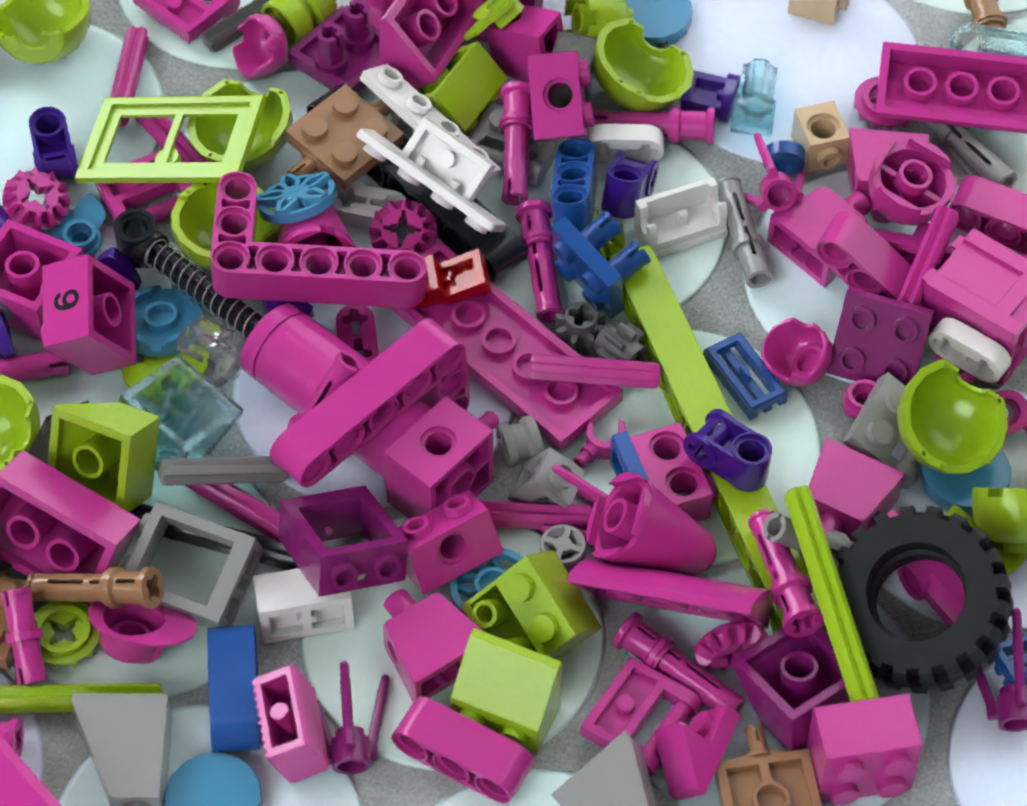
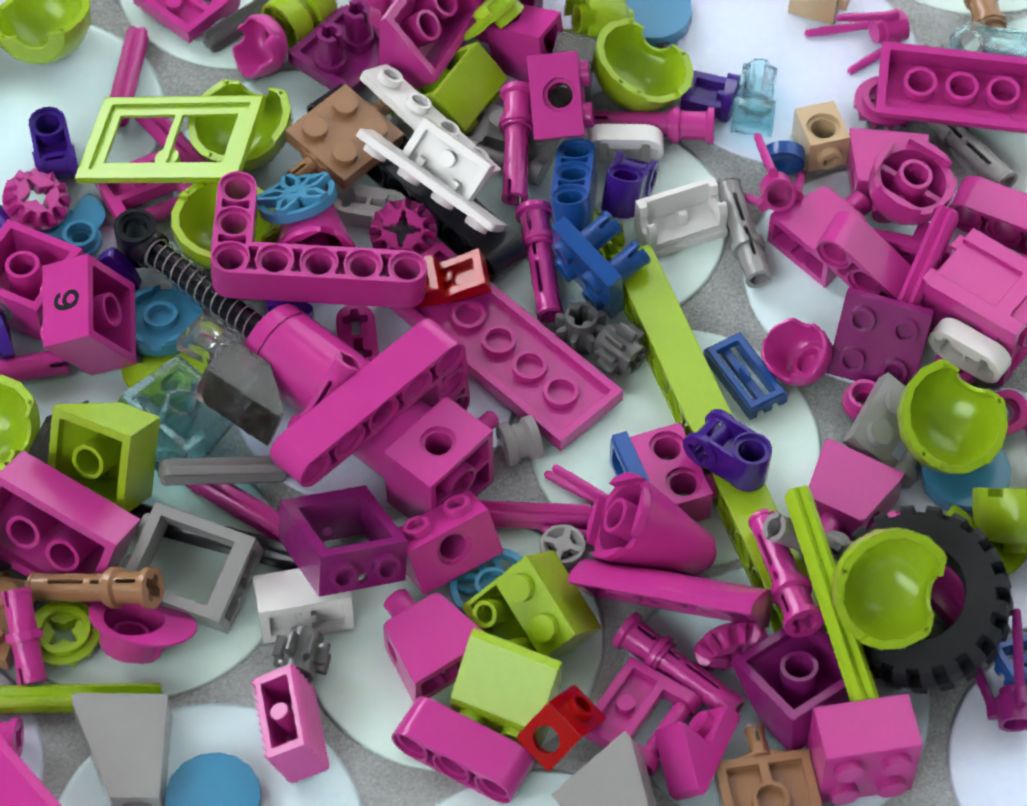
(231, 699): blue beam -> none
(243, 391): none -> clear smoke slope
(303, 649): none -> dark grey gear
(350, 748): magenta plant -> none
(539, 481): light grey bracket -> none
(570, 716): none -> red bracket
(595, 370): dark pink axle -> none
(595, 448): dark pink piece -> none
(882, 26): none -> dark pink plant
(886, 587): none -> lime cylinder

